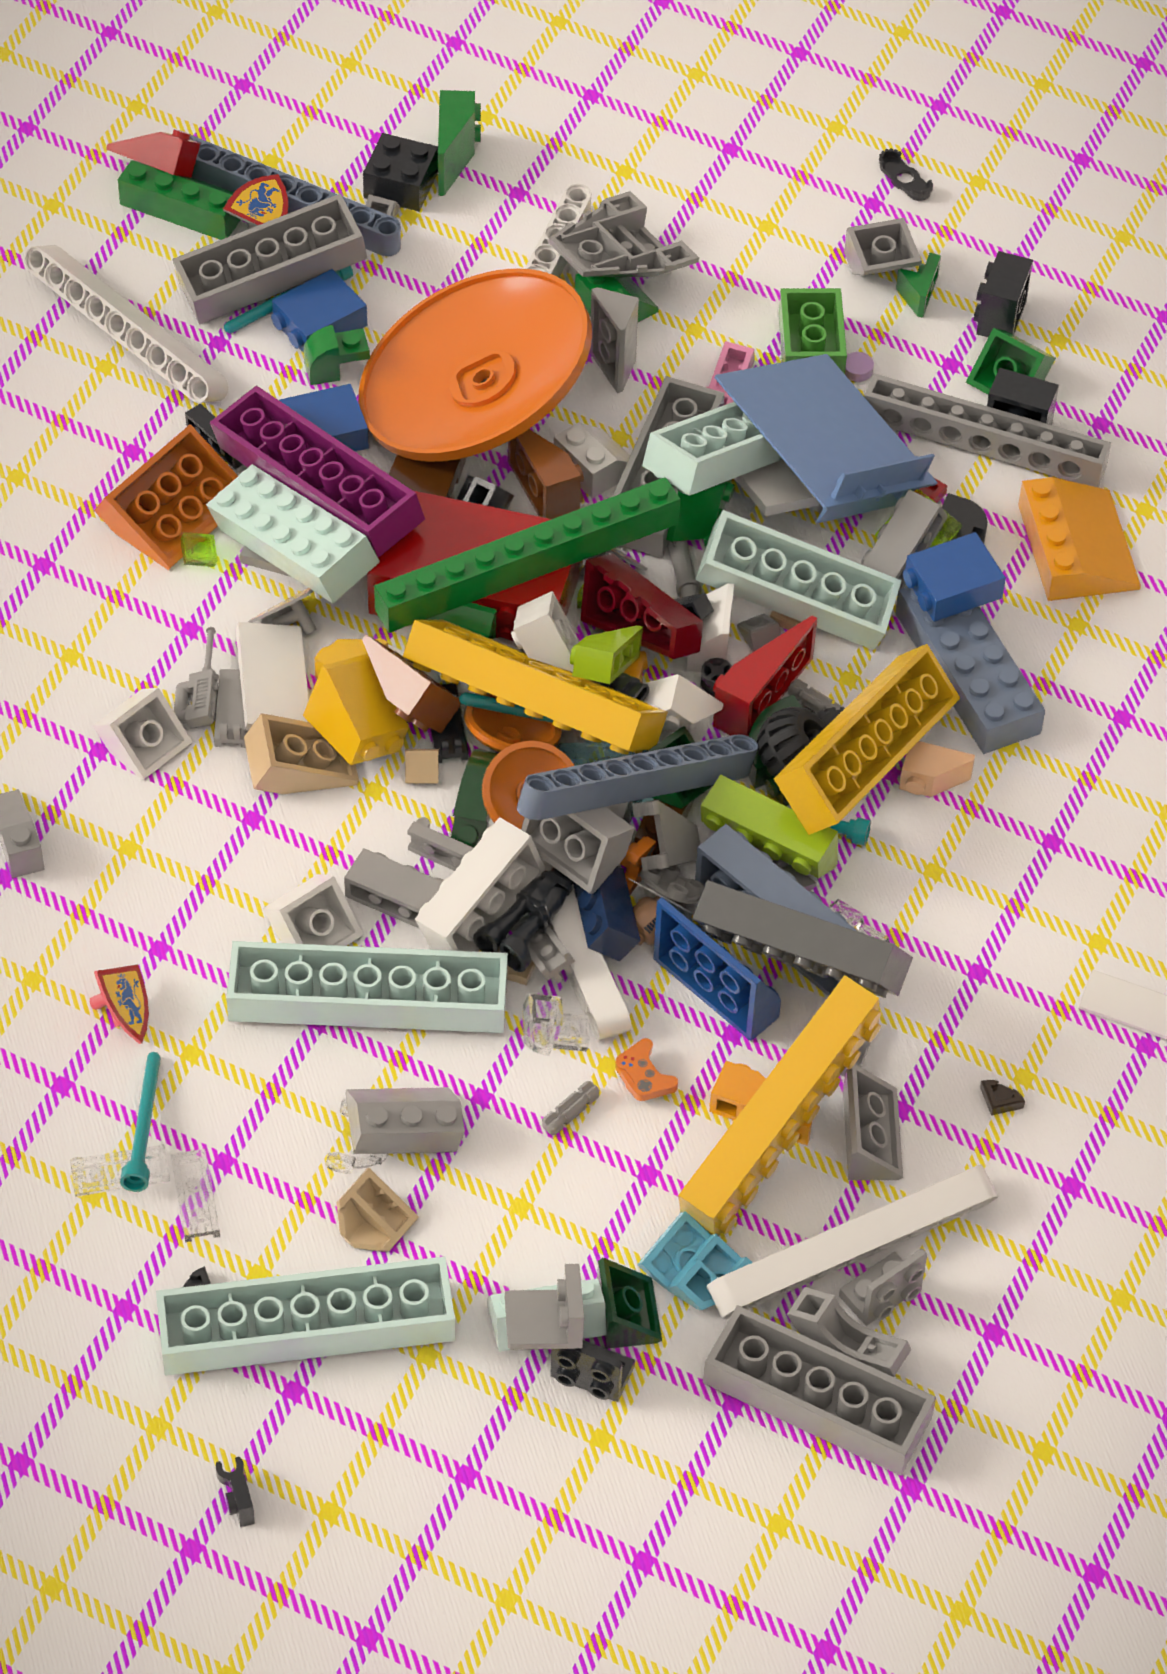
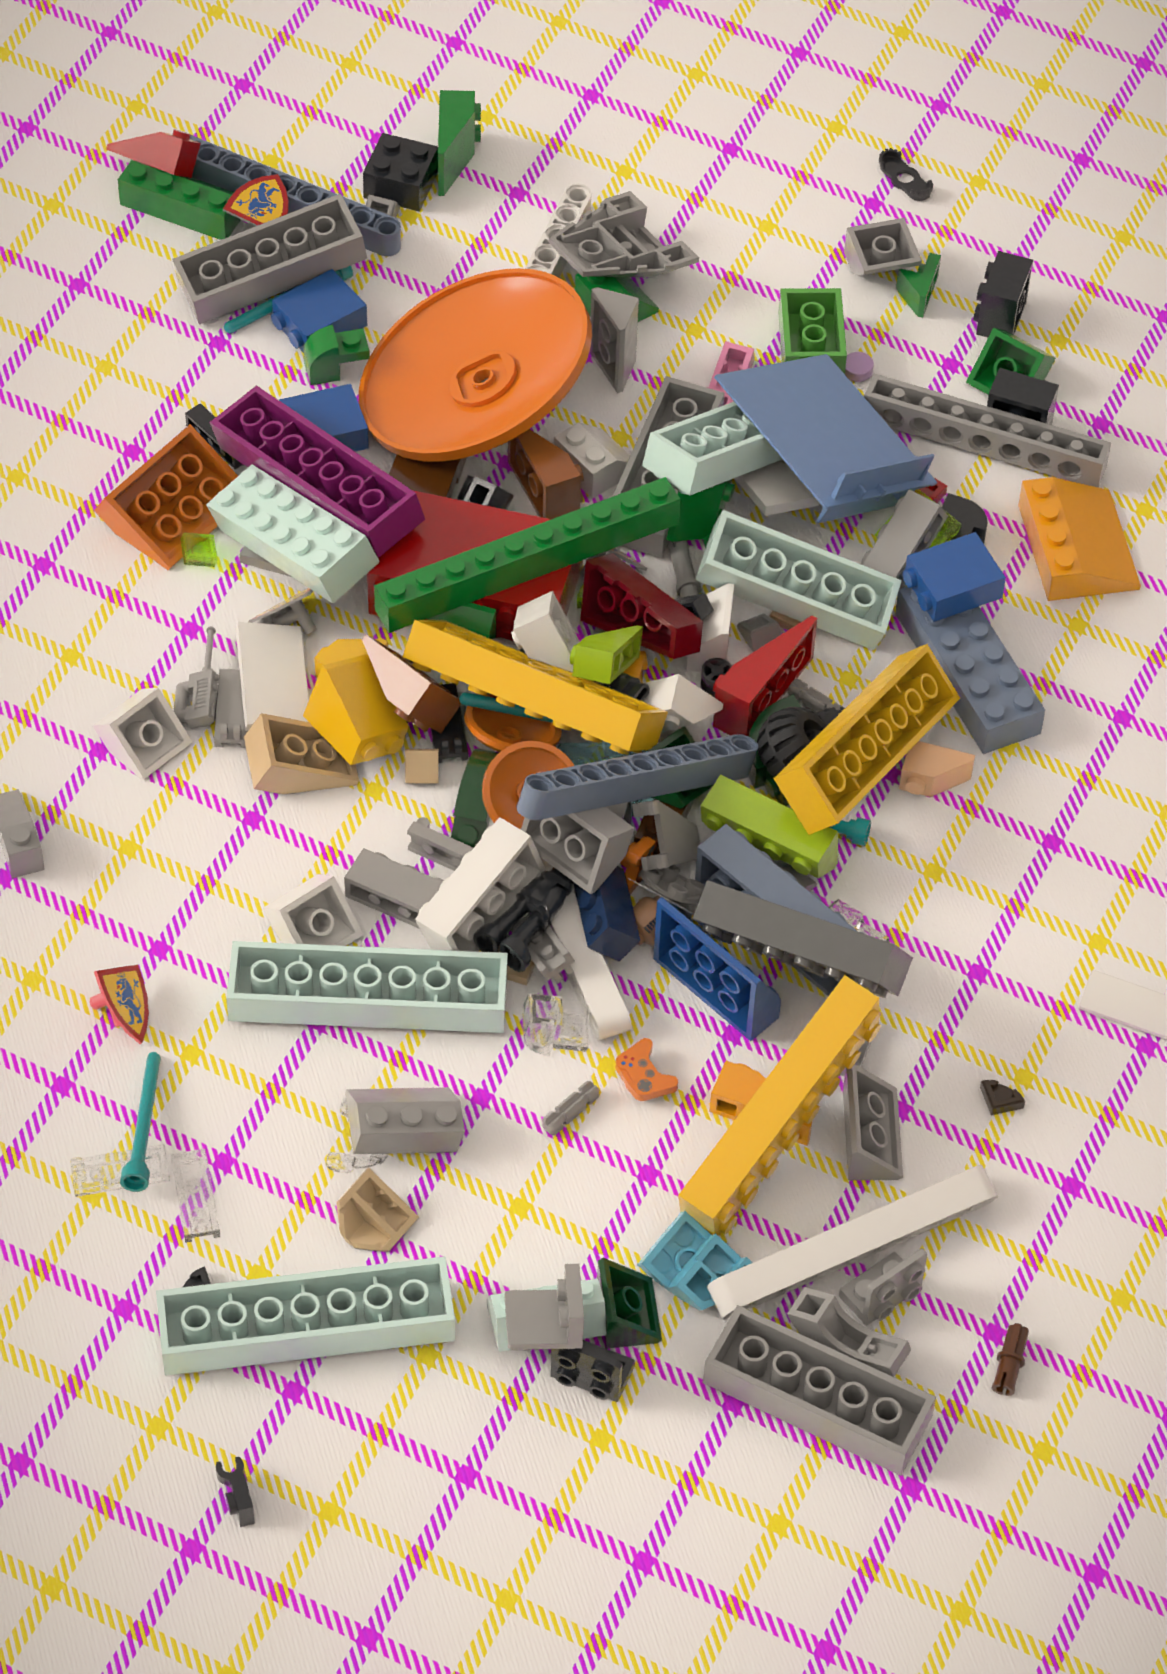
(126, 324): white beam -> none
(1010, 1359): none -> reddish brown axle

